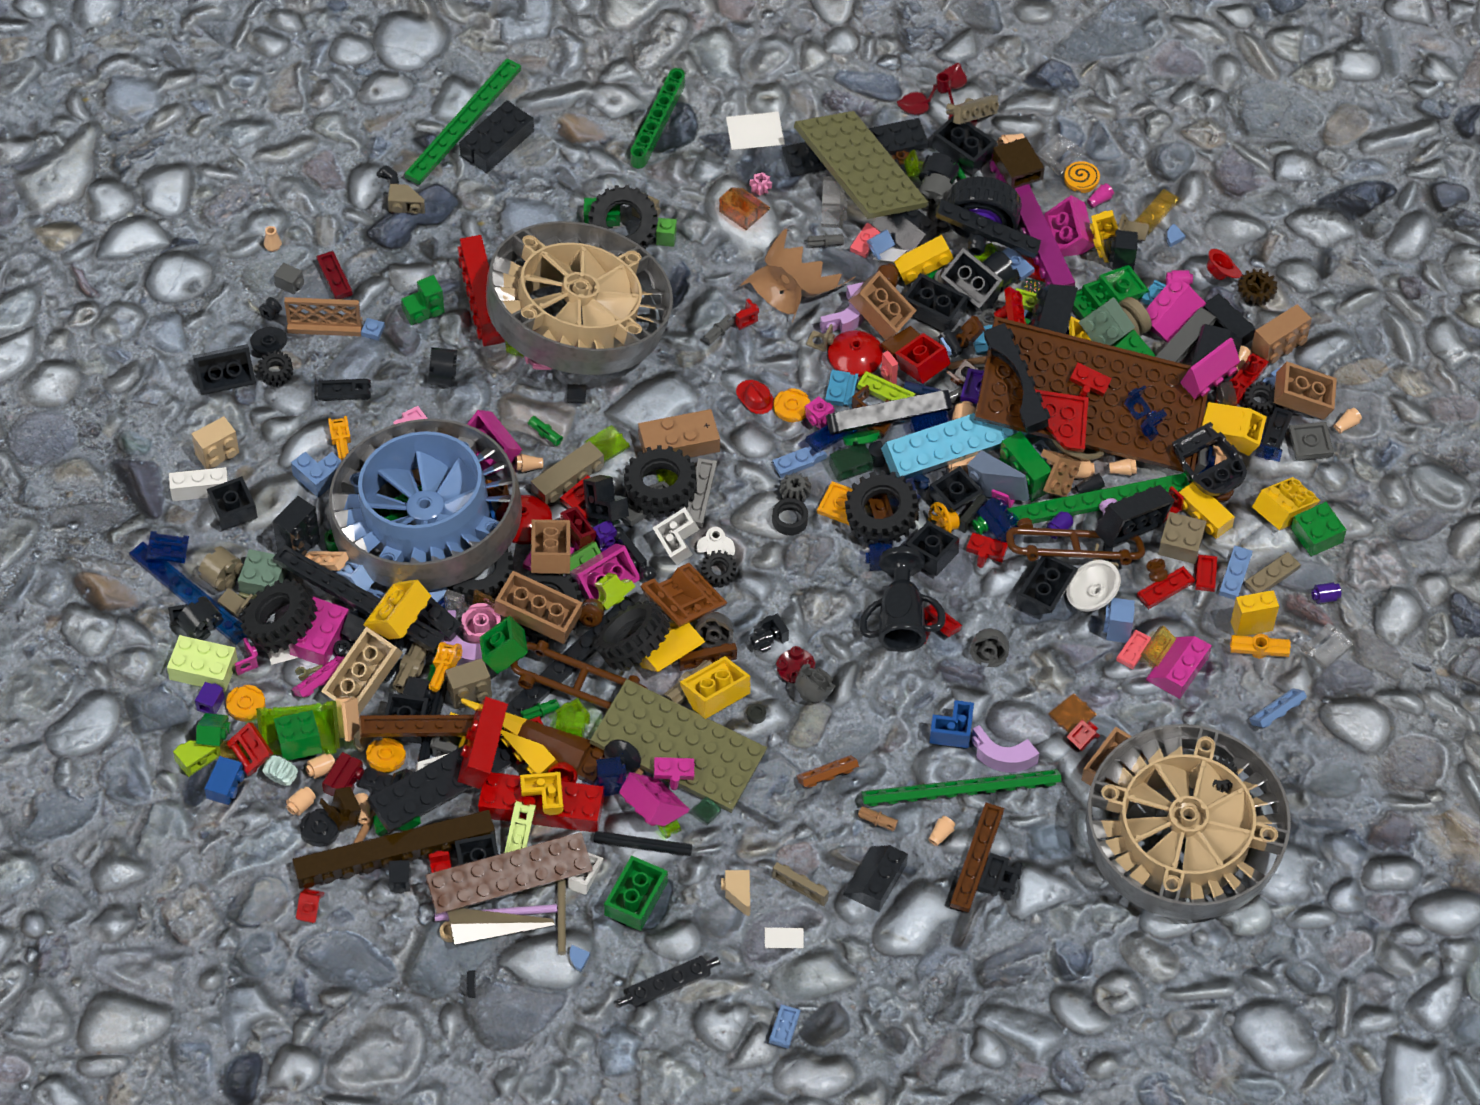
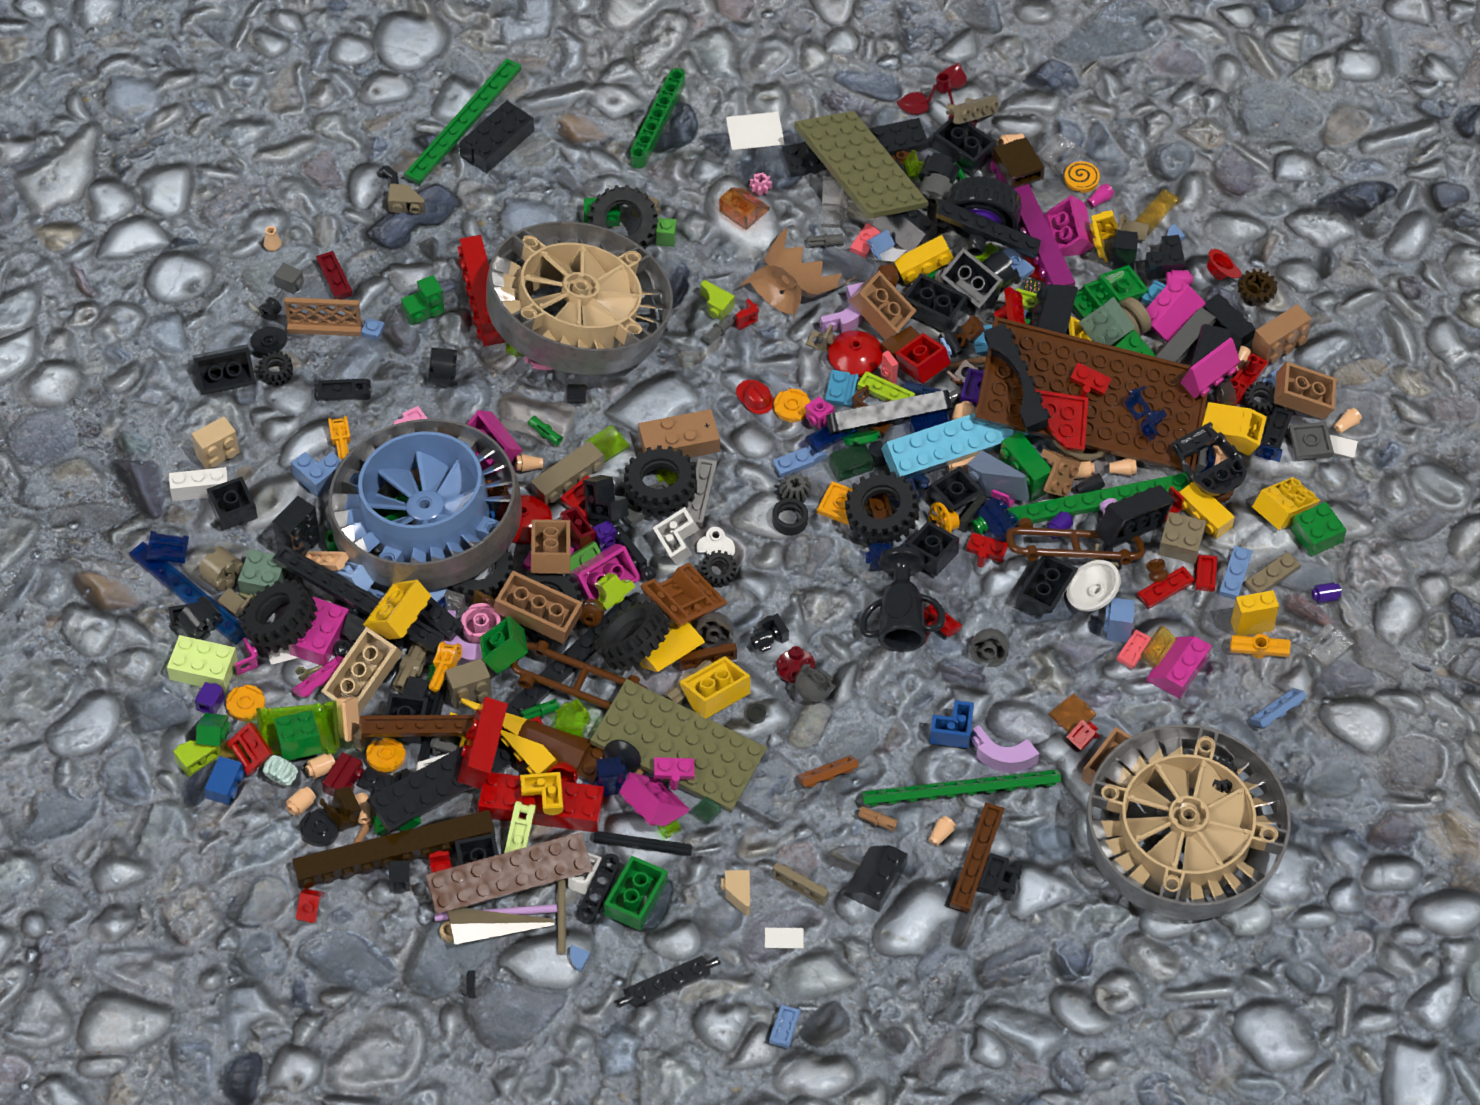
(601, 889): none -> black beam
(718, 300): none -> lime arch
(1166, 259): none -> black brick
(1343, 446): none -> white sticker

